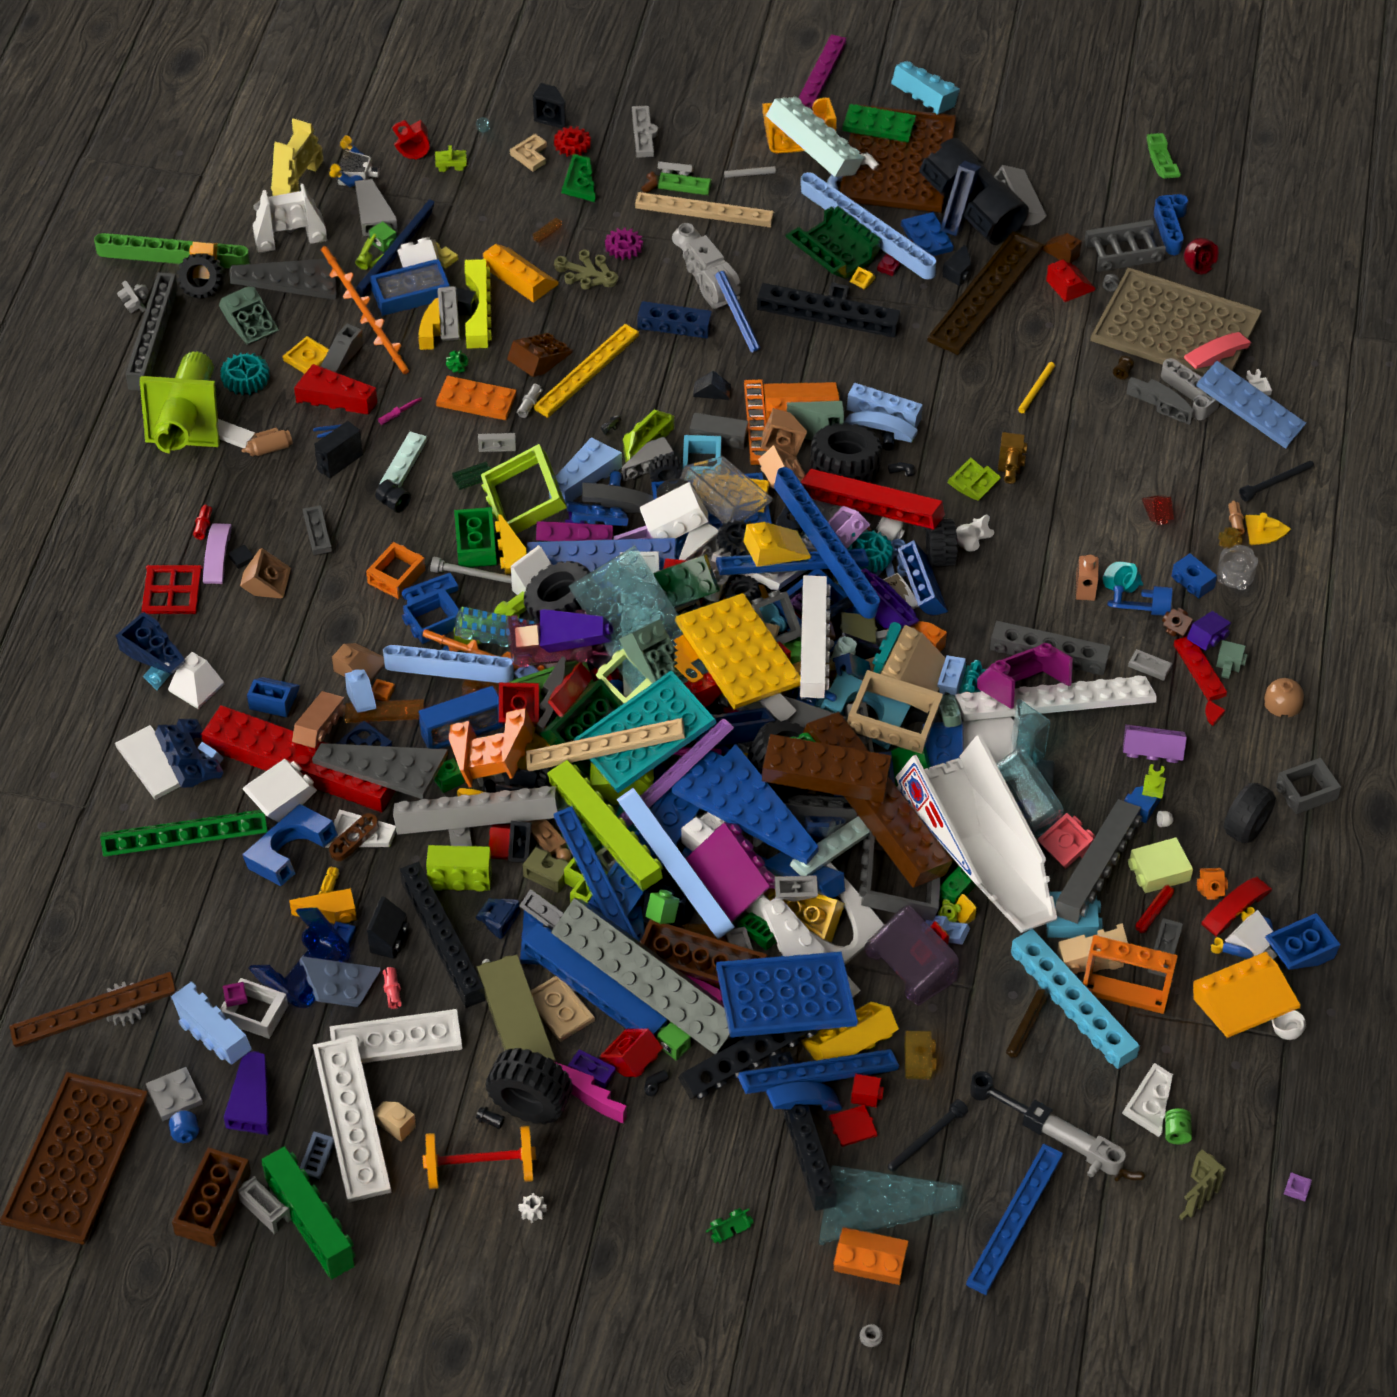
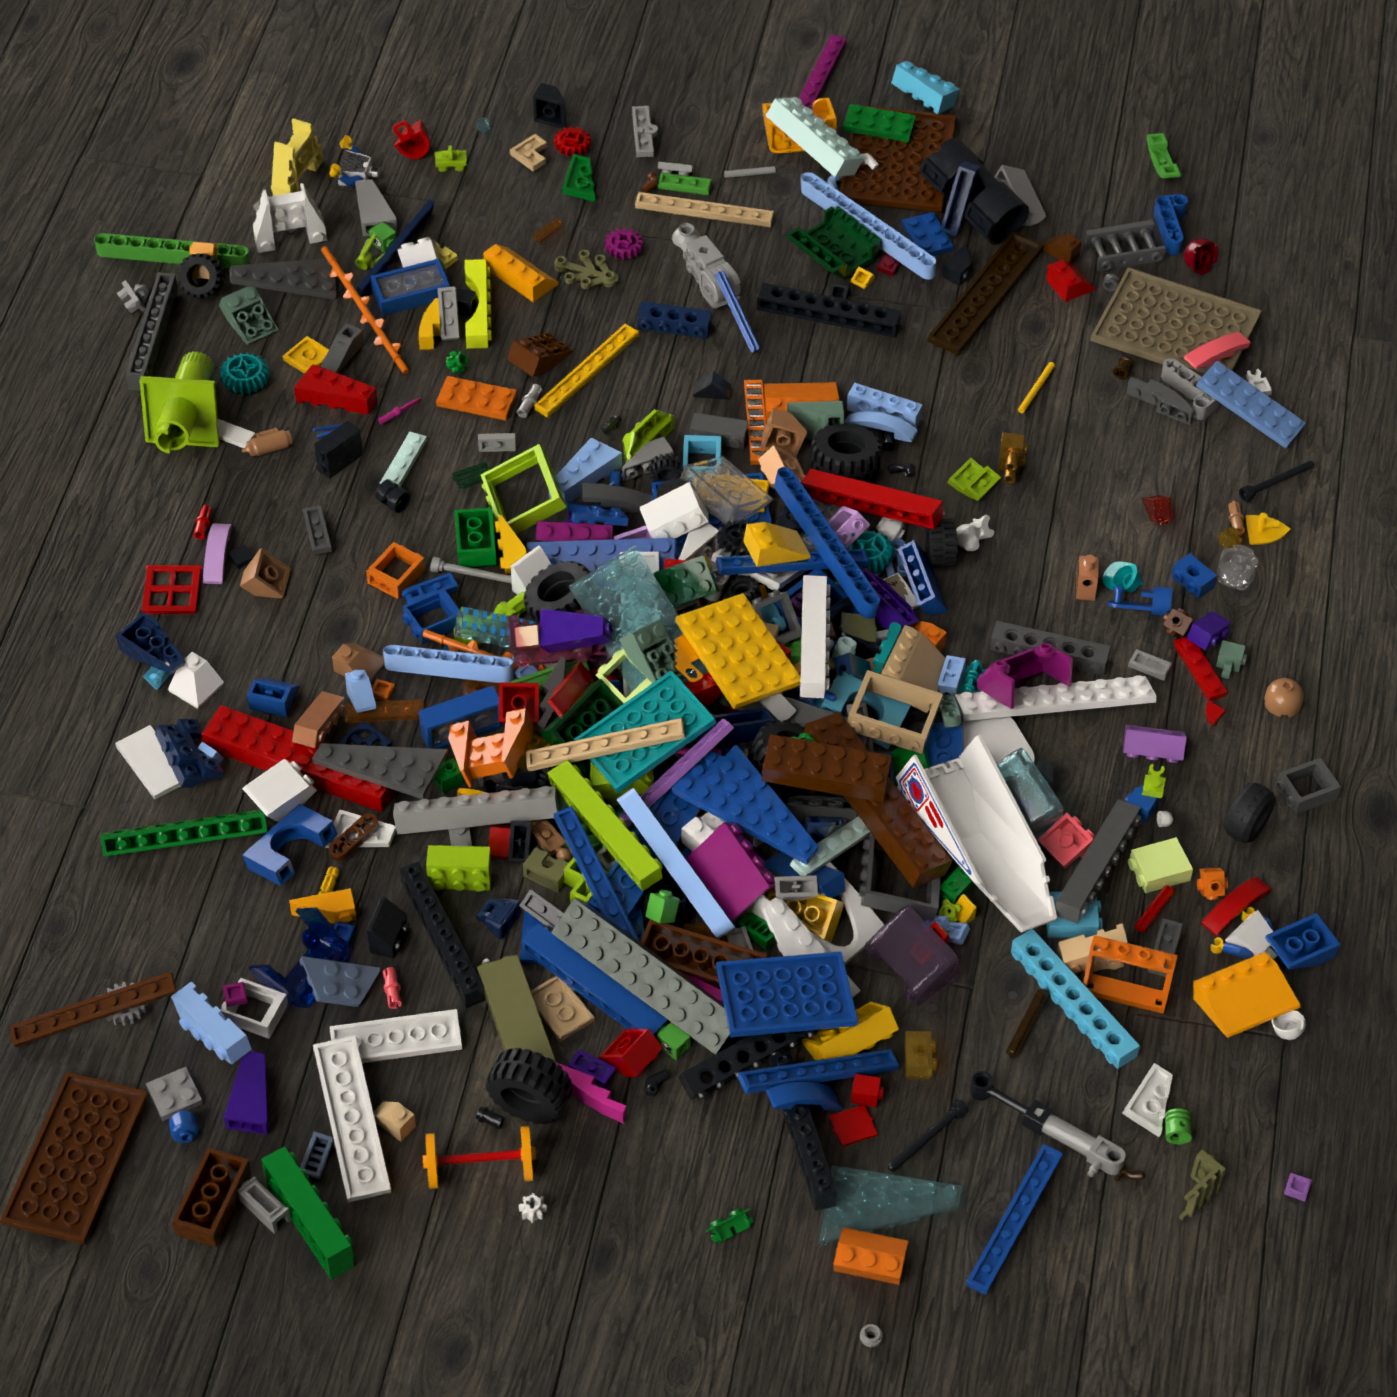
(1030, 731): clear light blue slope -> none

